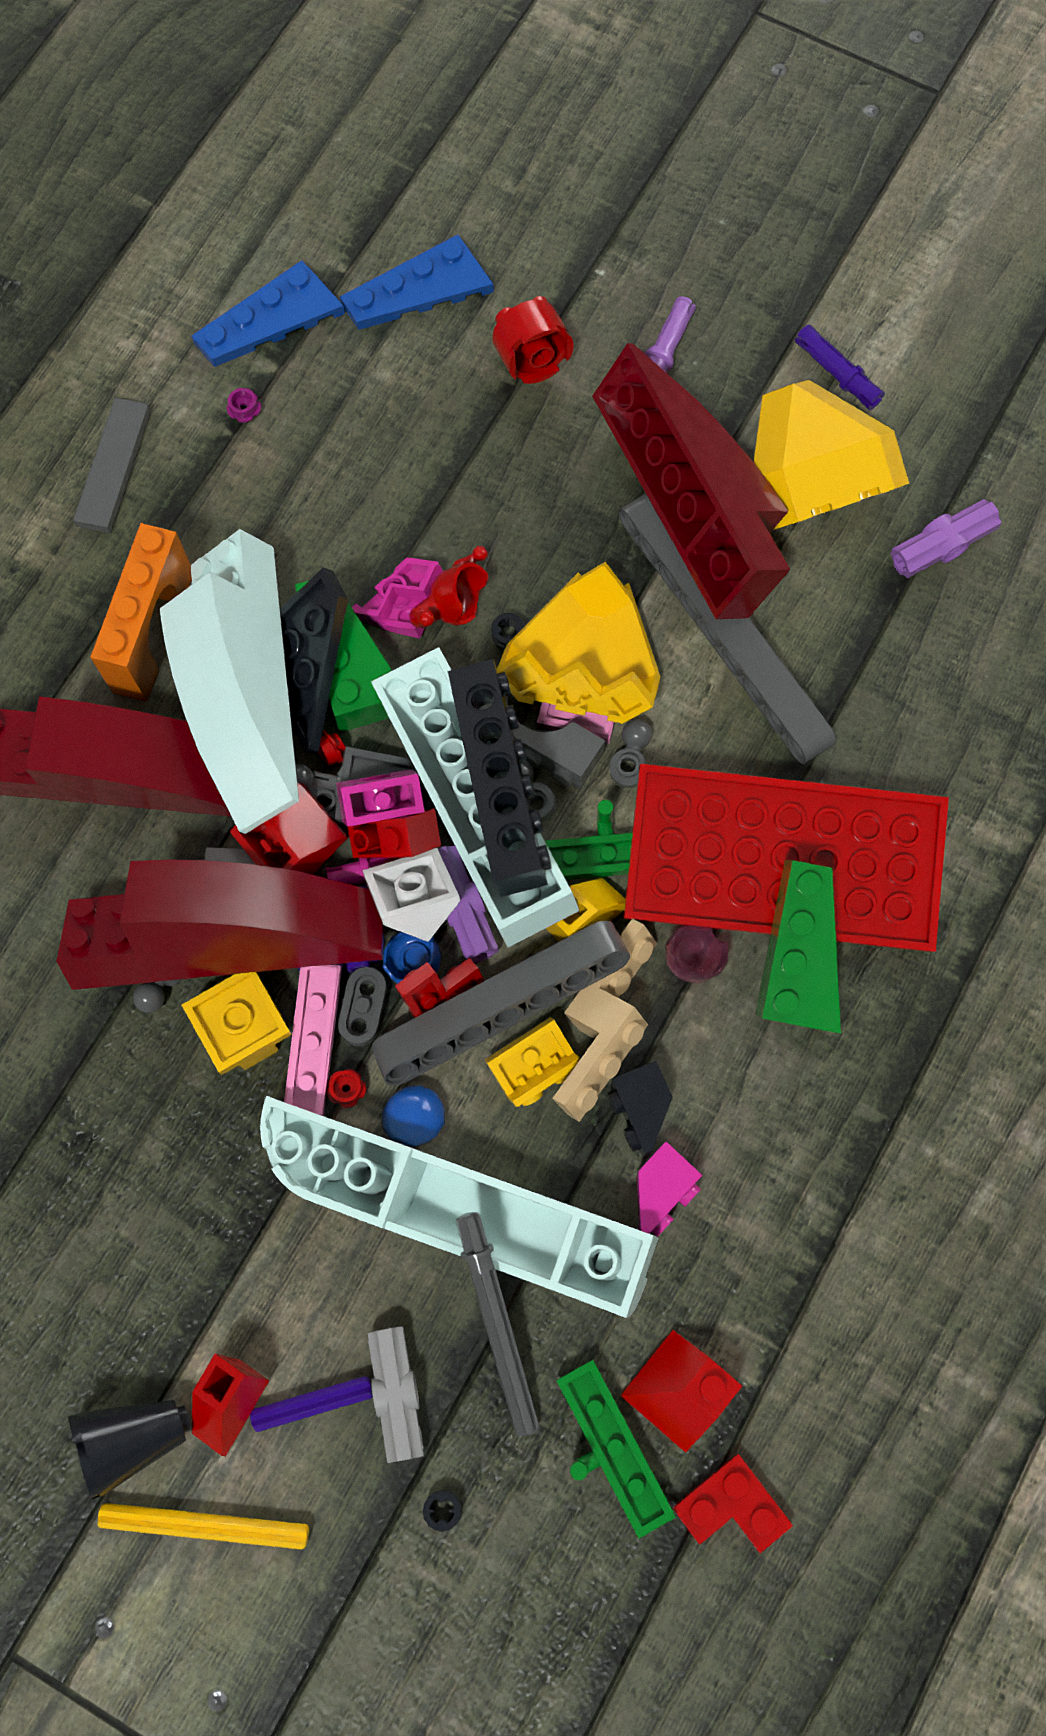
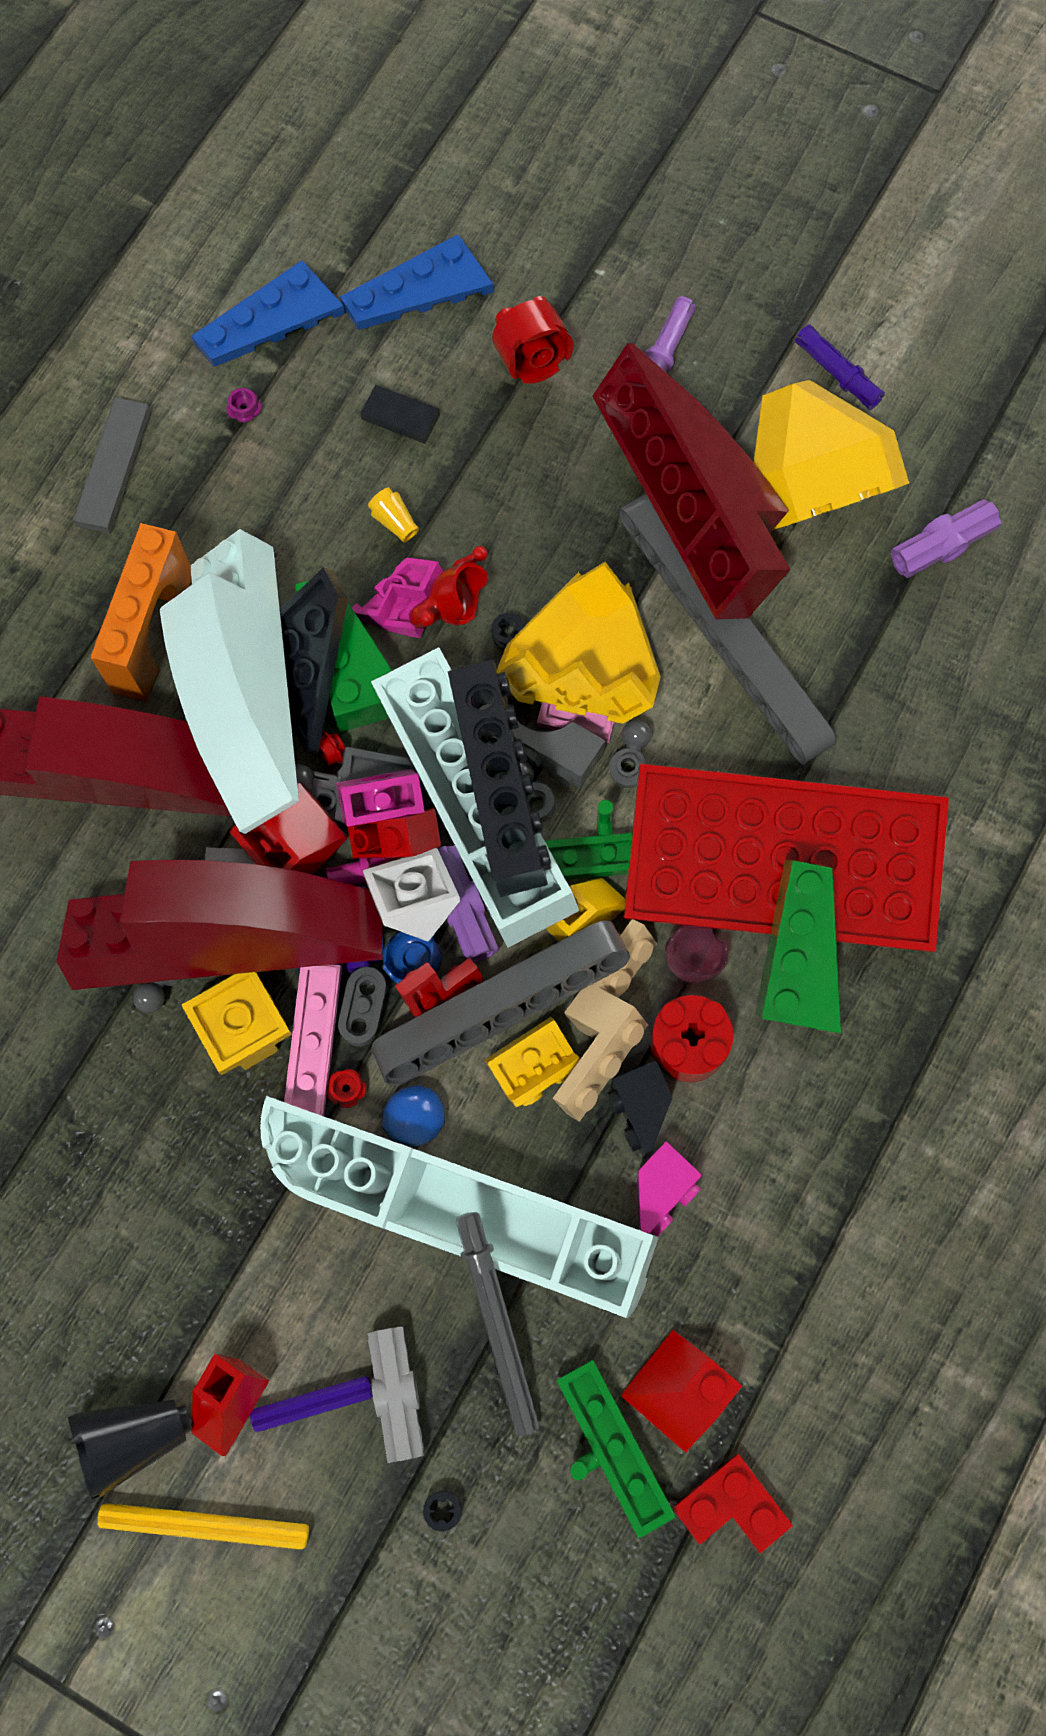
(392, 513): none -> yellow cone
(400, 414): none -> black tile
(706, 1021): none -> red brick

